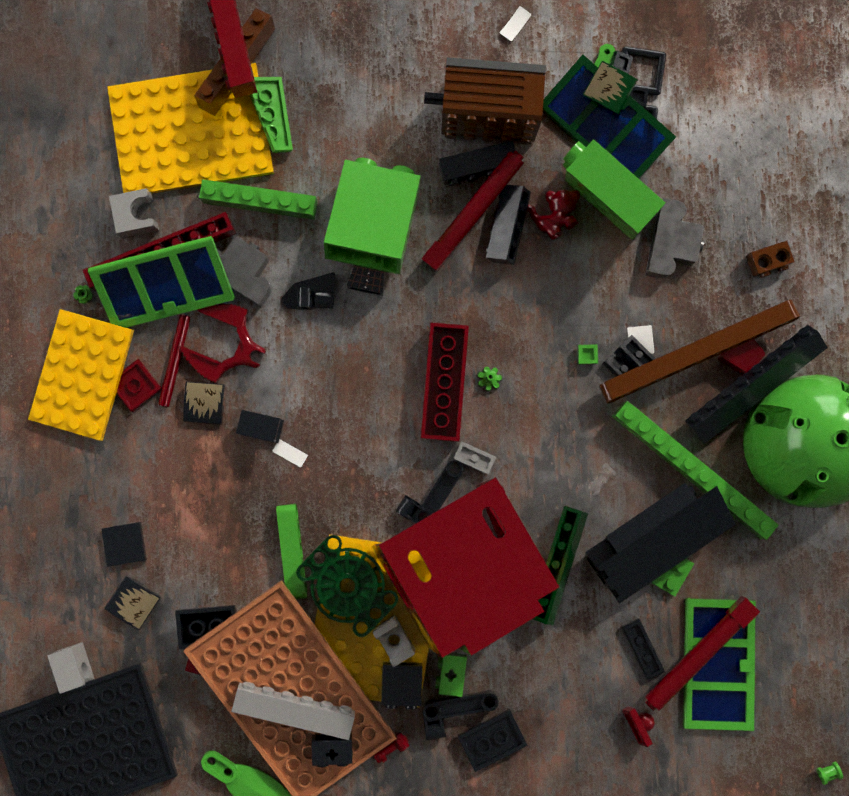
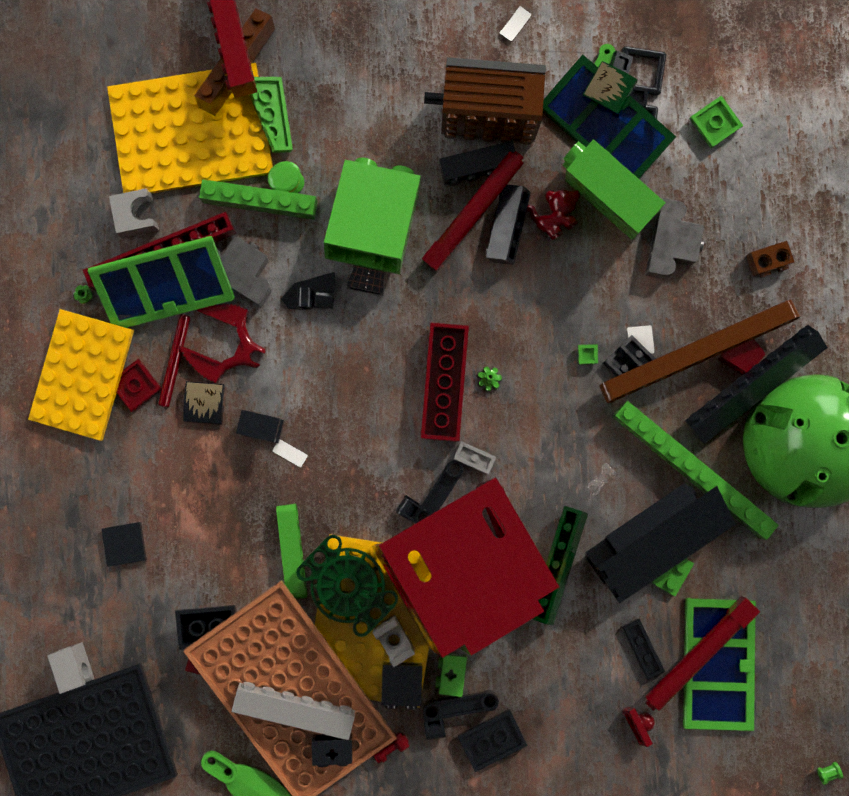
(132, 602): slope -> none
(286, 177): none -> bright green piece
(716, 122): none -> bright green plate

